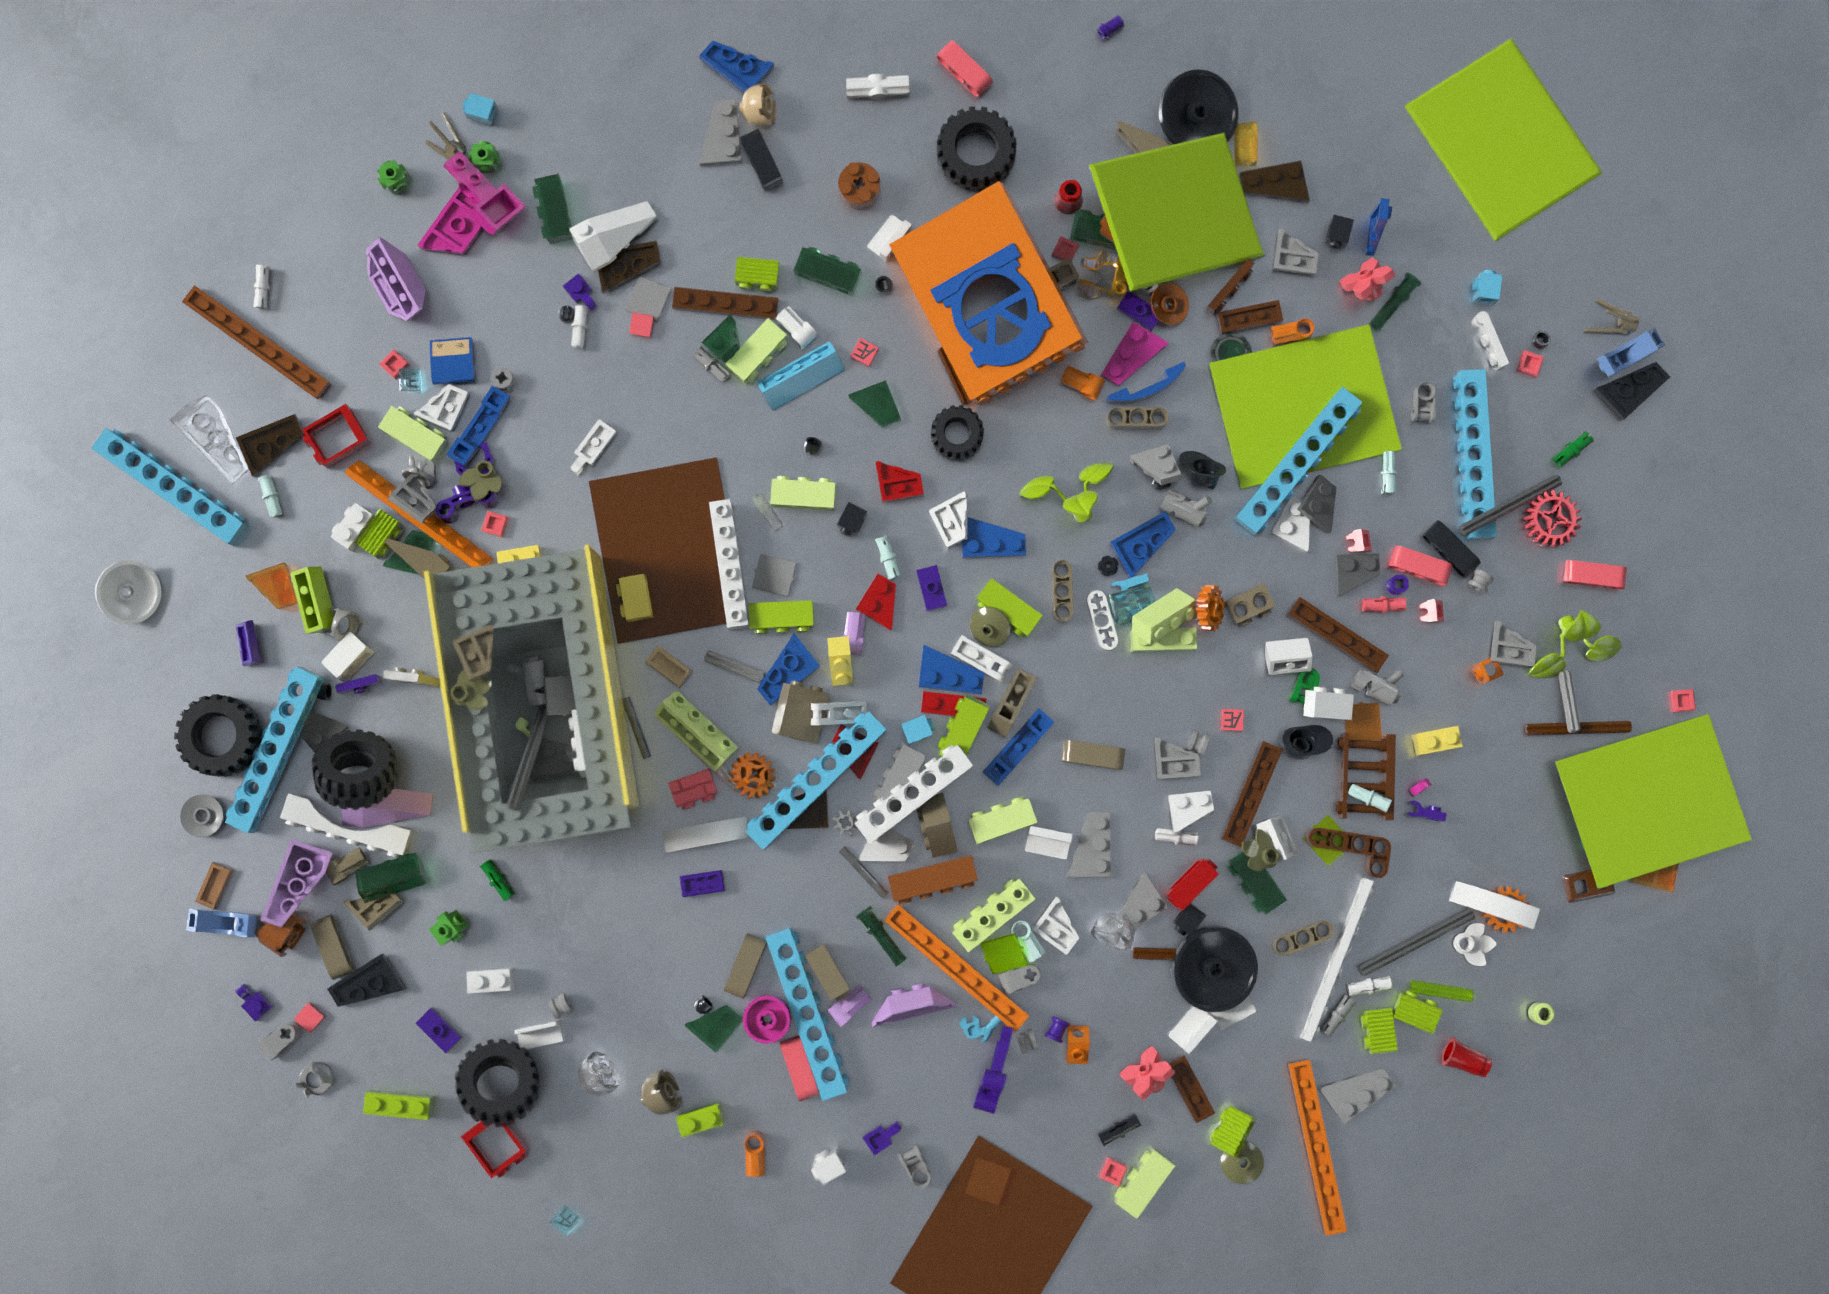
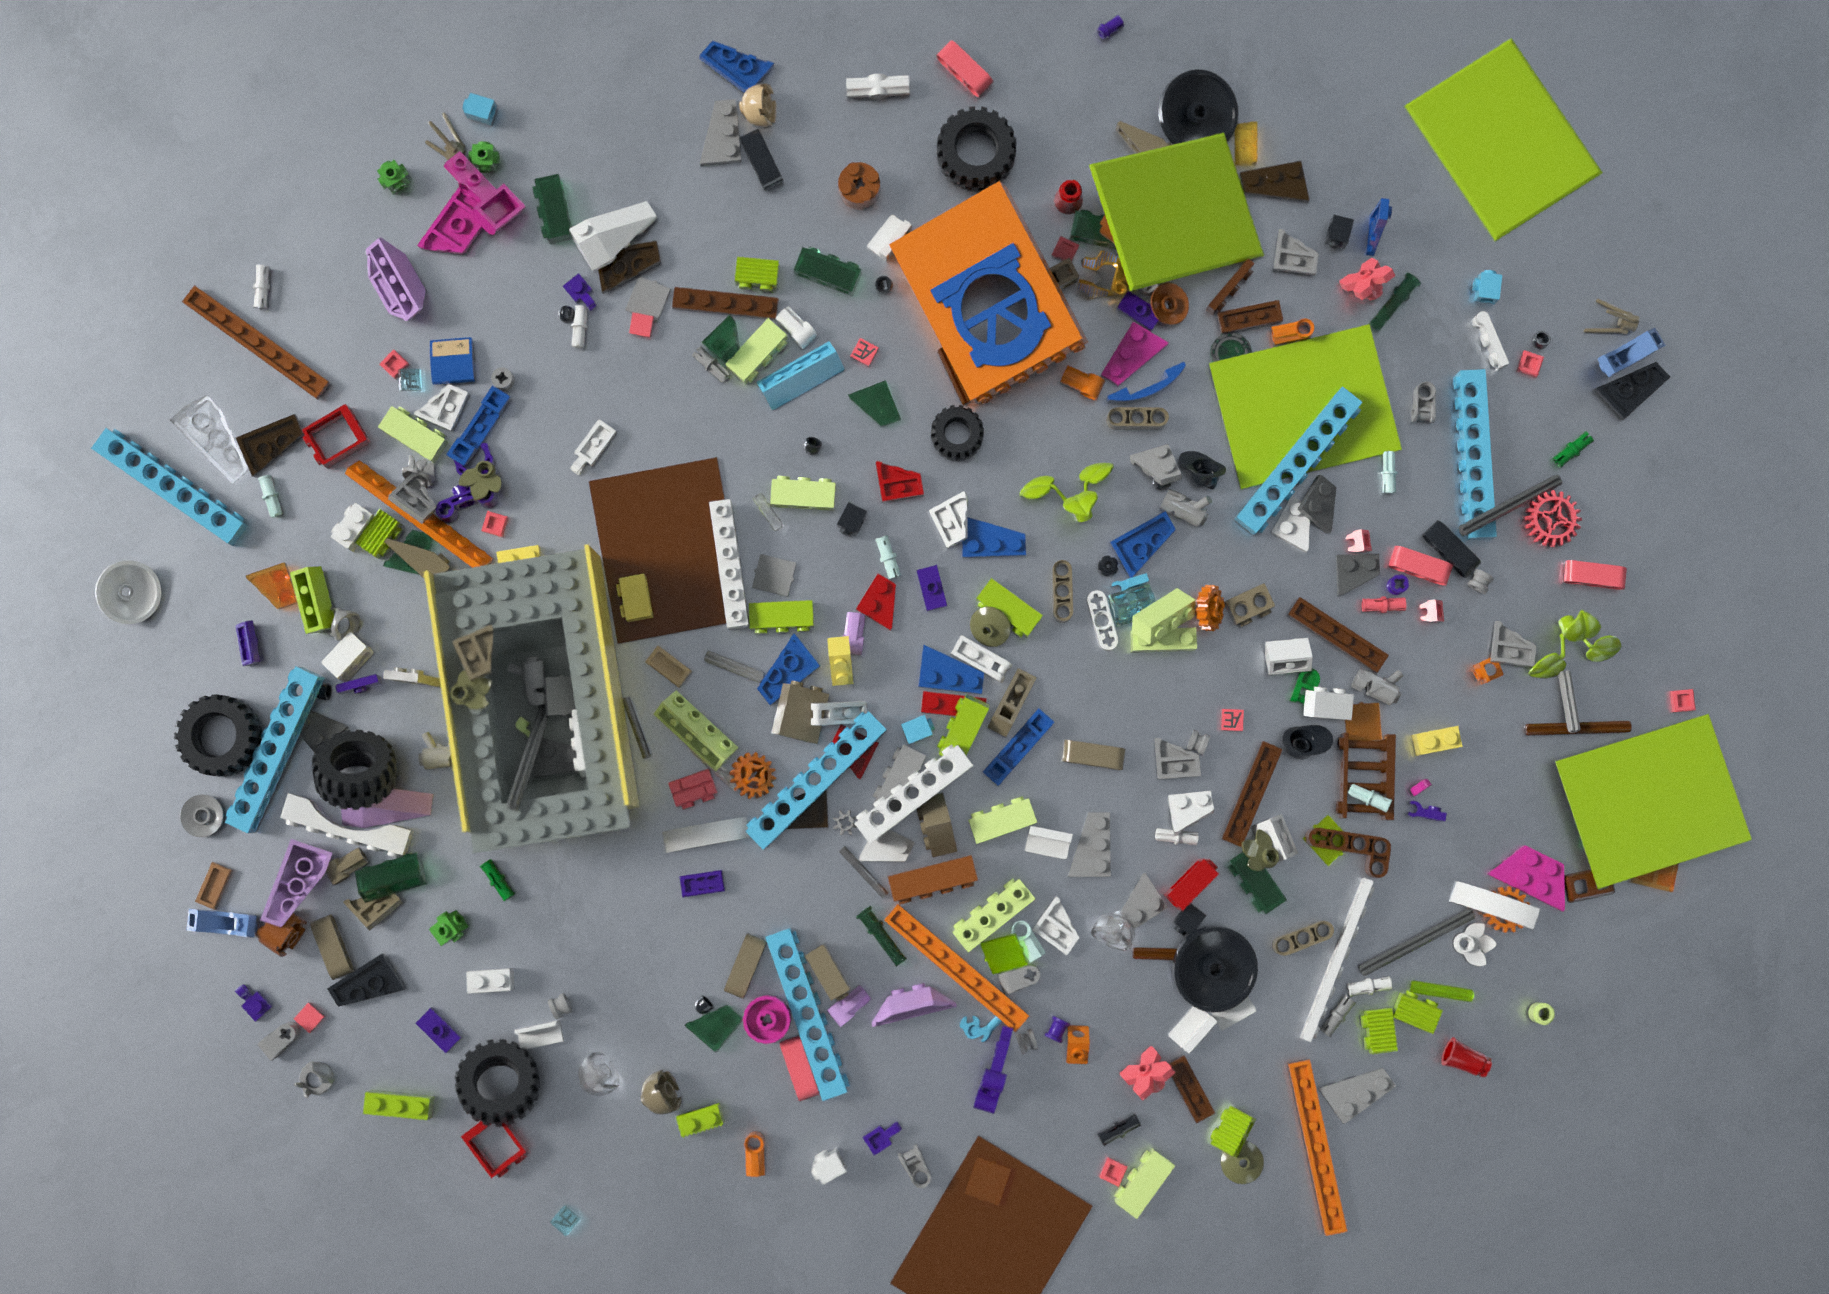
(435, 755): none -> light grey piece
(1533, 875): none -> dark pink wing

